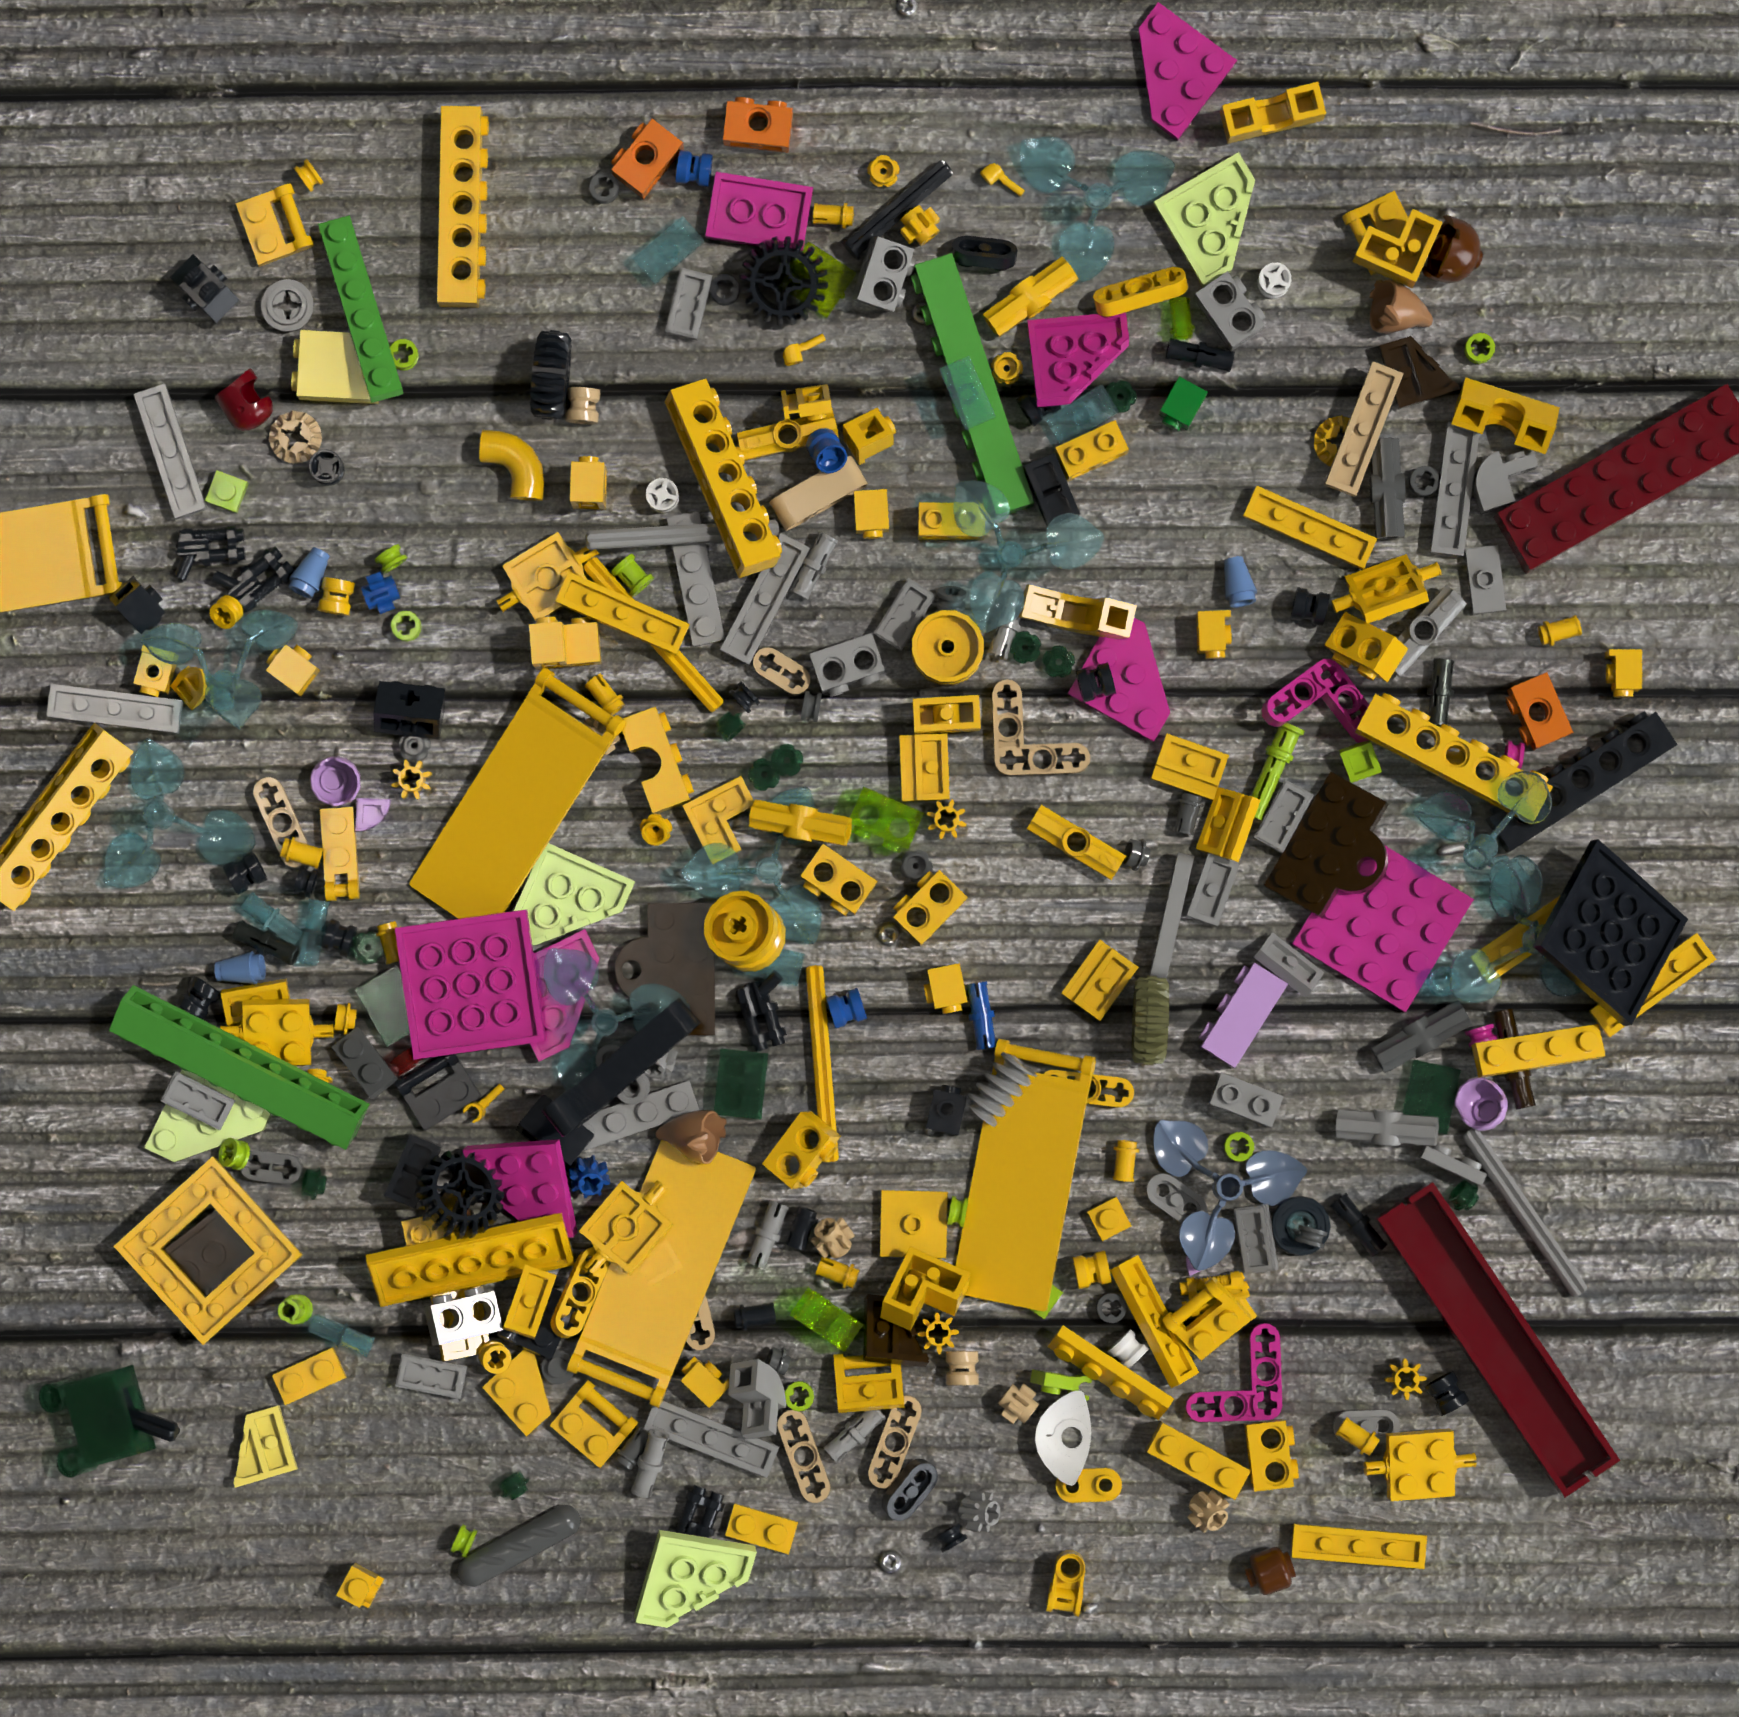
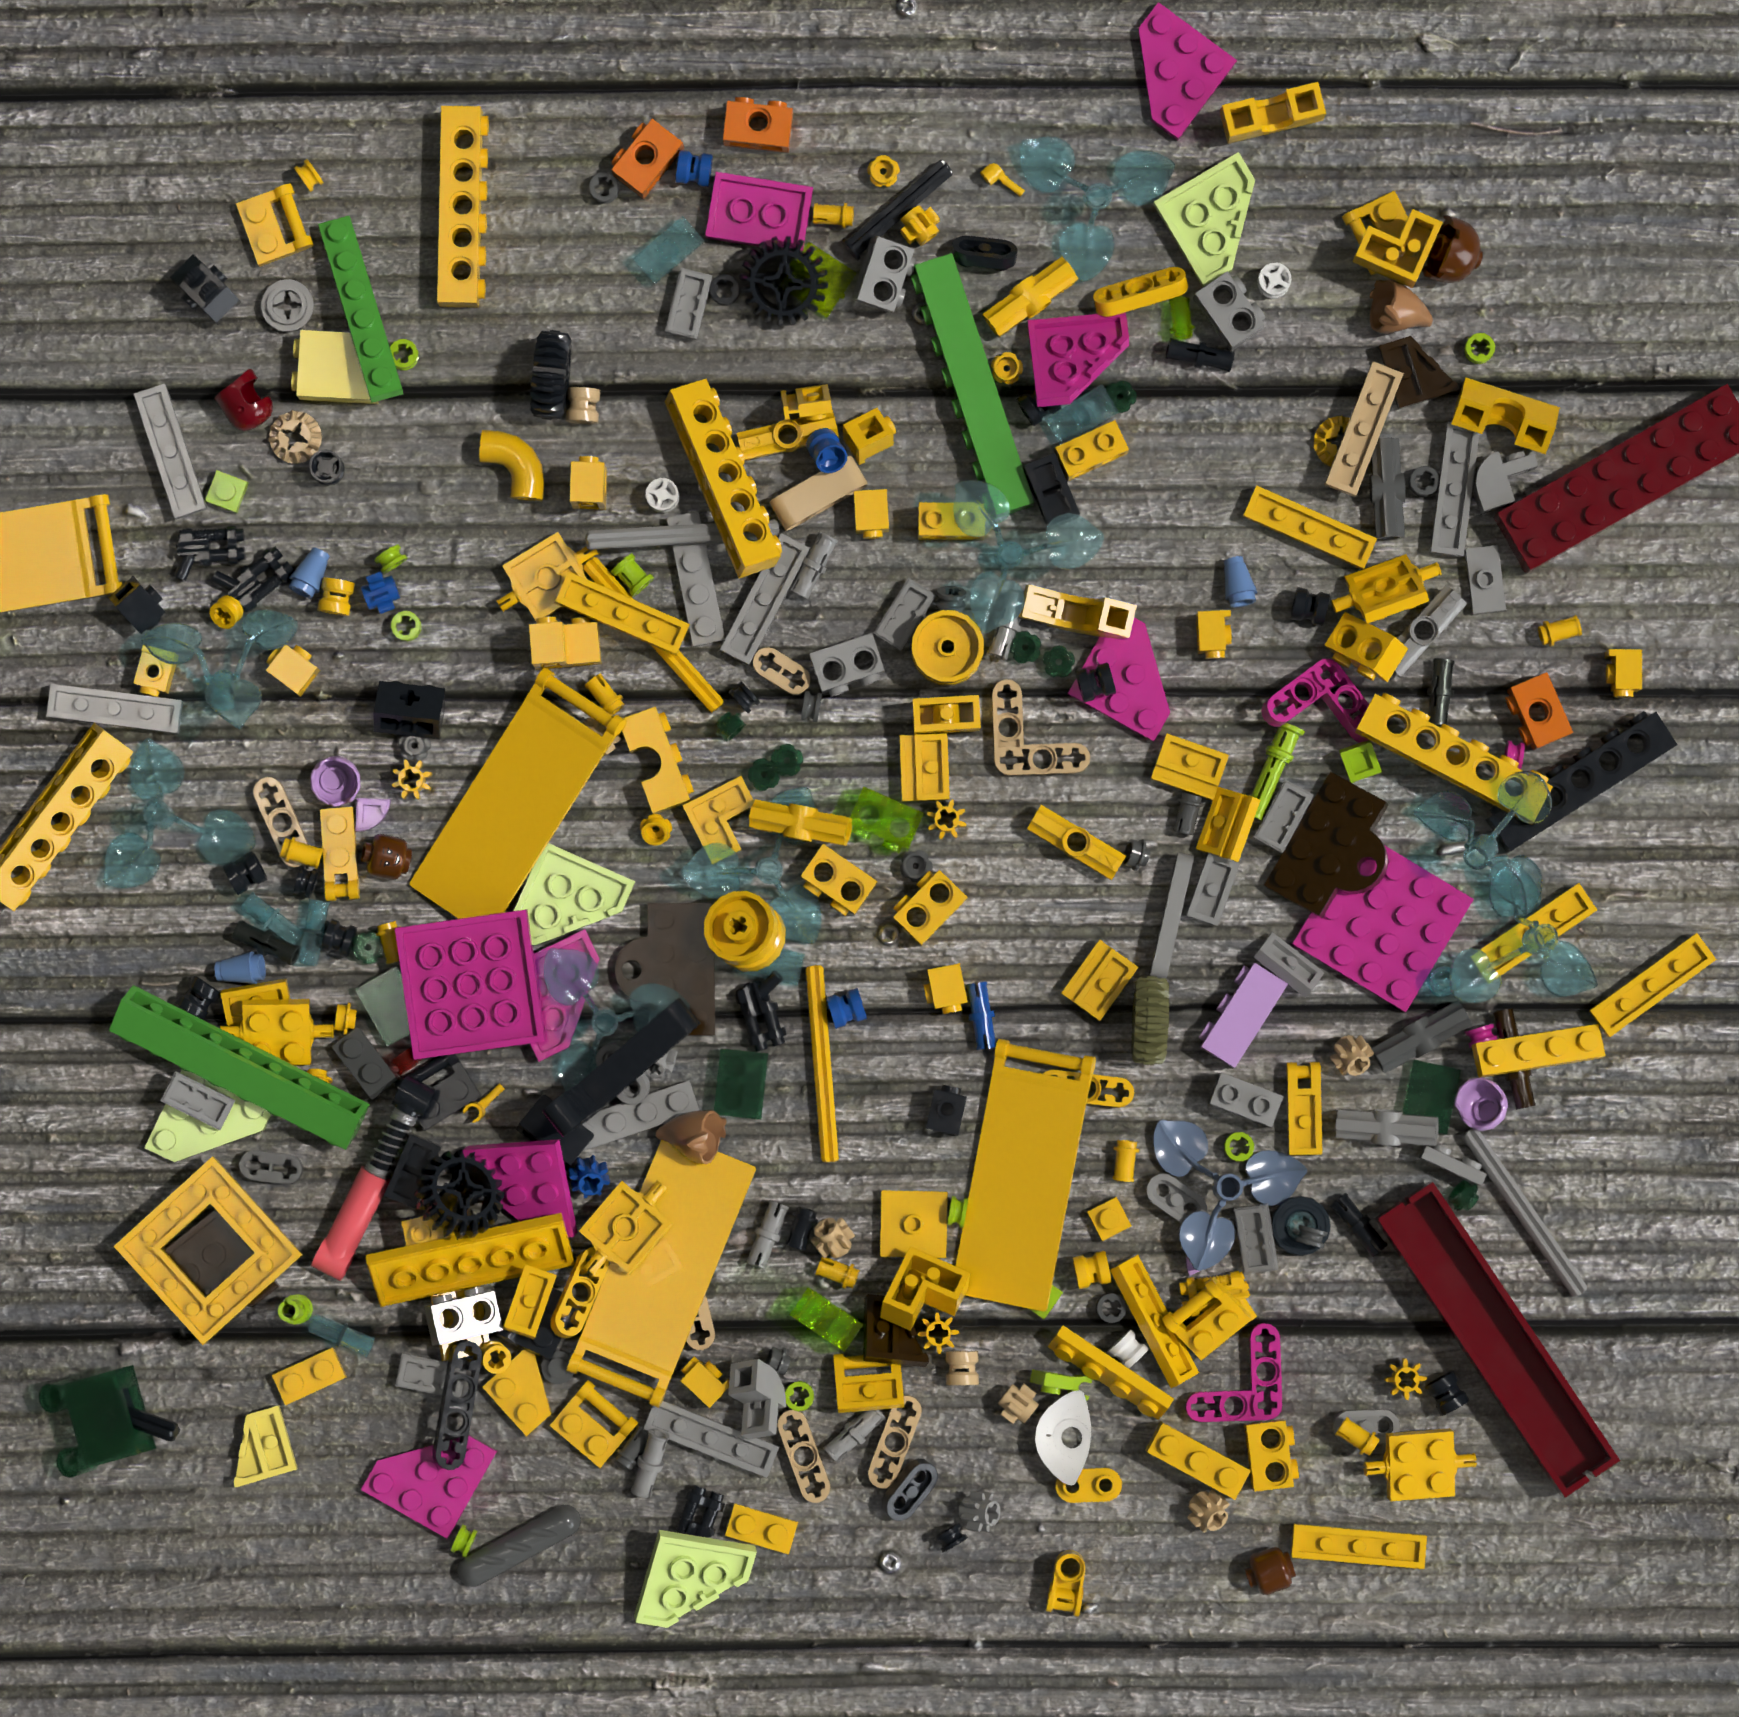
(190, 686): yellow plate -> none
(234, 1154): lime bush -> none
(313, 1183): clear green plate -> none
(360, 1586): yellow brick -> none
(372, 1181): none -> piece
(386, 856): none -> reddish brown head
(426, 1491): none -> dark pink plate
(463, 1405): none -> black beam
(514, 1485): clear green plate -> none
(754, 1315): black pin -> none
(792, 353): yellow hand -> none
(796, 1143): yellow brick -> none
(967, 393): clear light blue plate -> none
(1000, 1088): light grey piece -> none
(1182, 404): green brick -> none
(1304, 1109): none -> yellow plate
(1352, 1055): none -> tan gear
(1610, 932): black plate -> none

